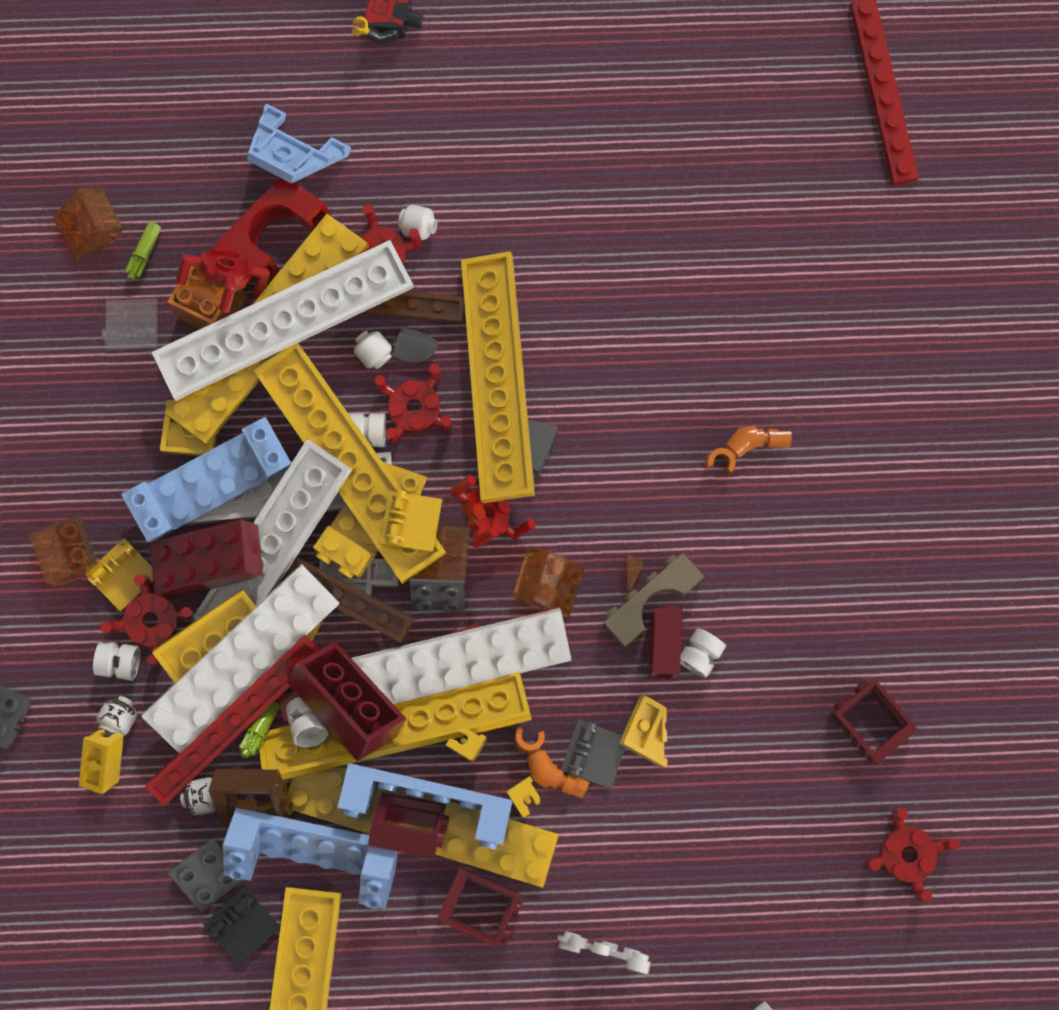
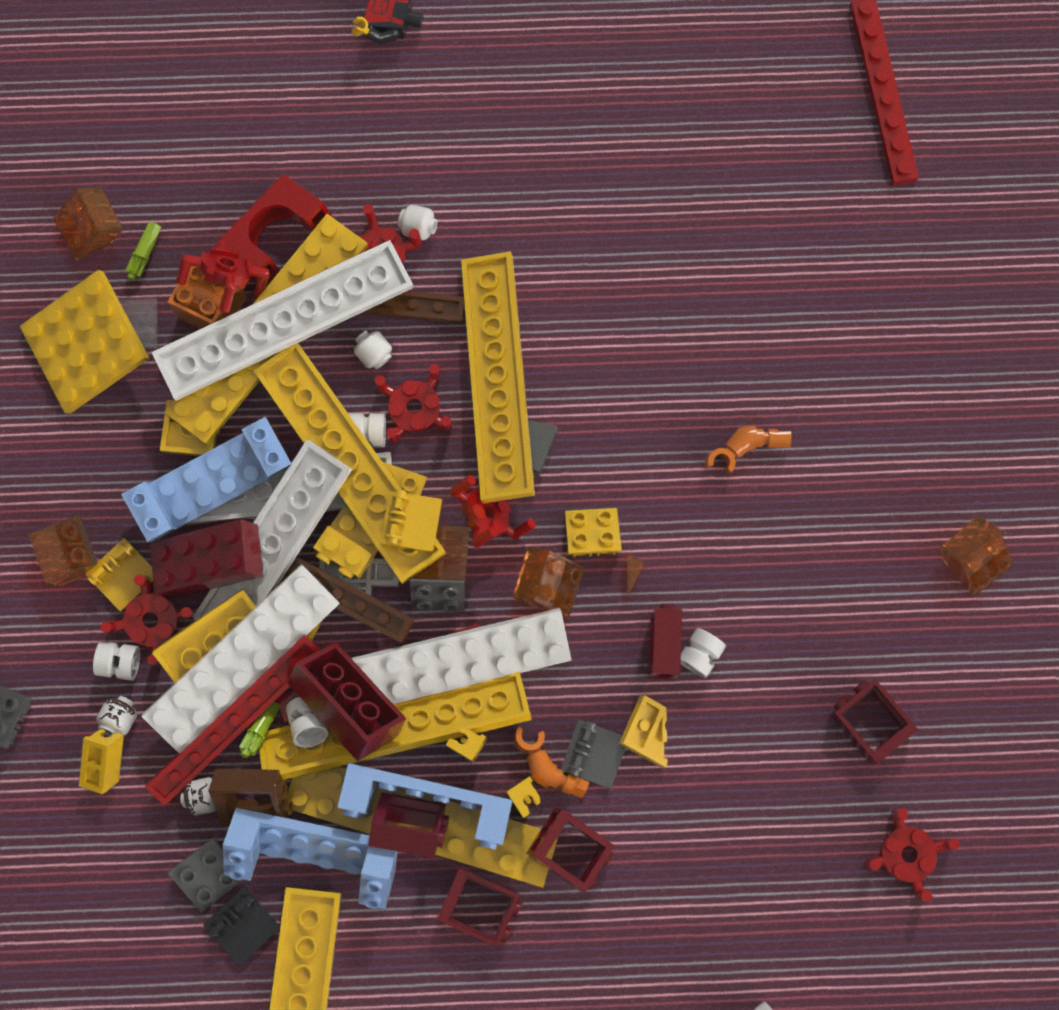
(84, 342): none -> yellow plate
(286, 155): light blue wing -> none
(414, 345): dark grey brick -> none
(547, 837): none -> dark red window
(593, 532): none -> yellow hinge
(635, 959): white plant -> none
(677, 578): dark tan arch -> none
(977, 554): none -> clear orange slope

